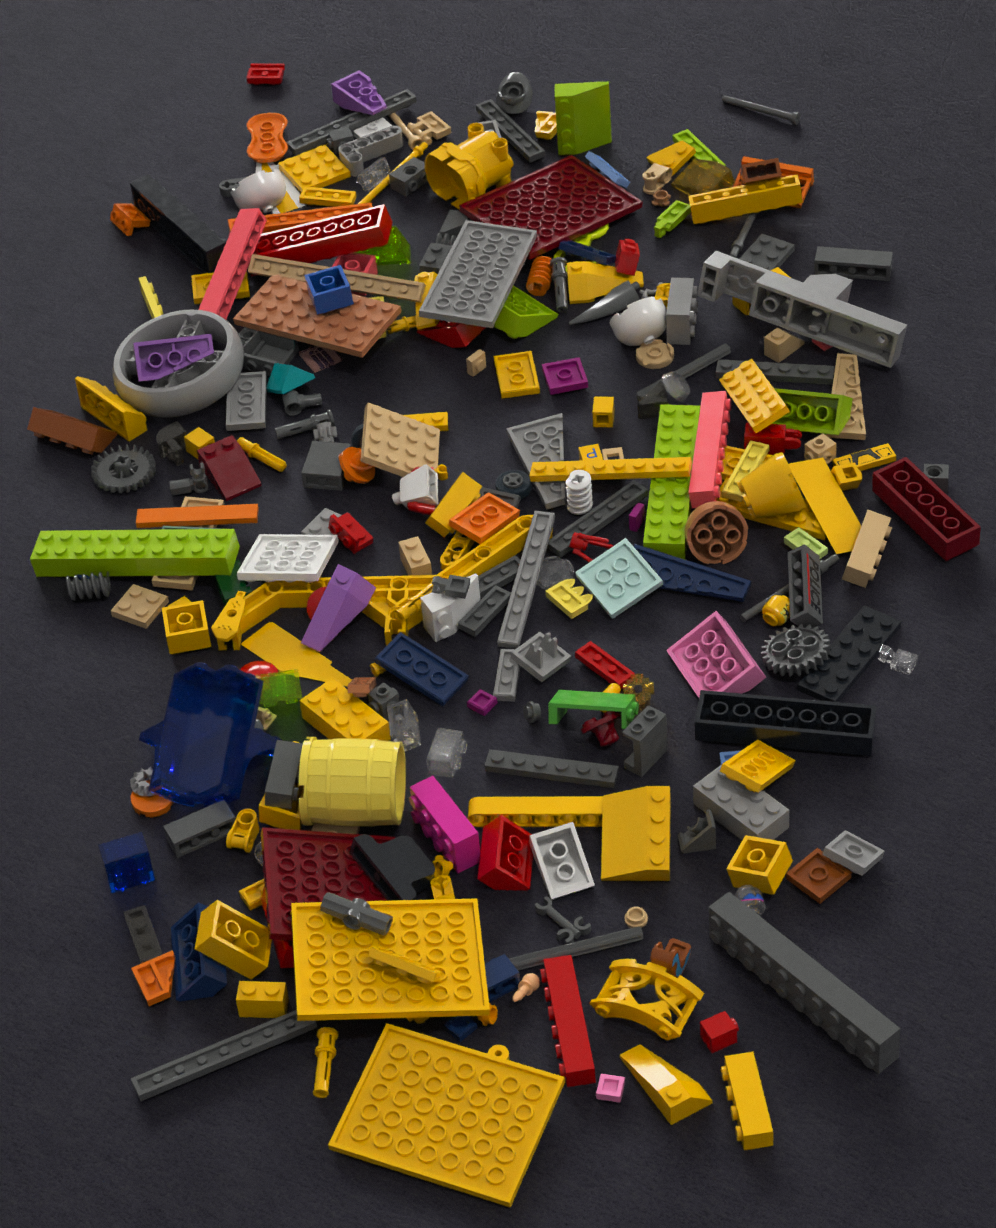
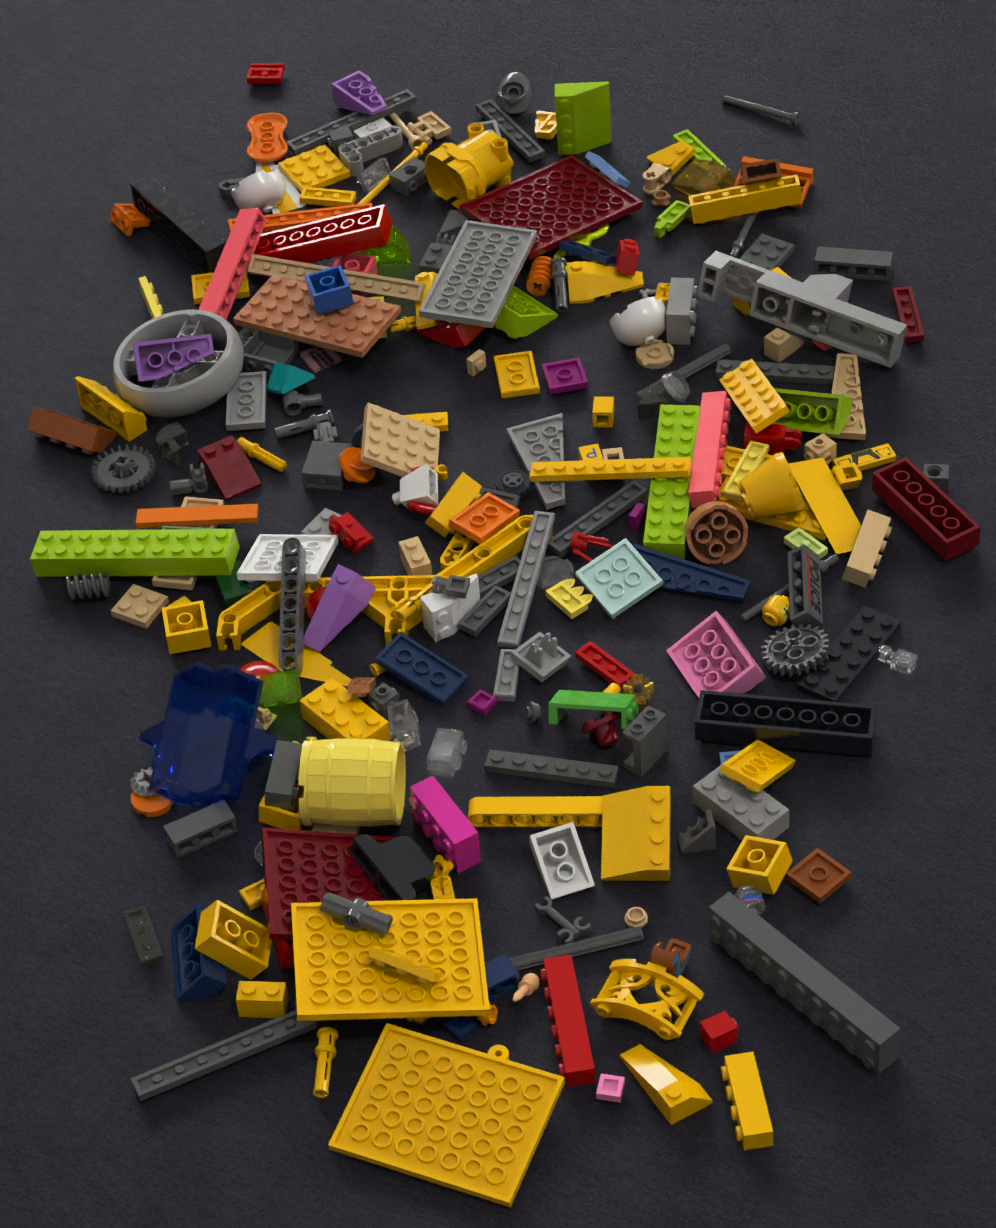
(126, 862): clear blue brick -> none
(156, 977): orange wing -> none
(196, 440): yellow brick -> none
(227, 627): yellow piece -> none
(243, 831): yellow piece -> none
(289, 598): none -> dark grey beam
(505, 856): red slope -> none
(579, 492): white piece -> none
(612, 303): dark grey piece -> none
(853, 852): light grey plate -> none
(908, 313): none -> dark red plate

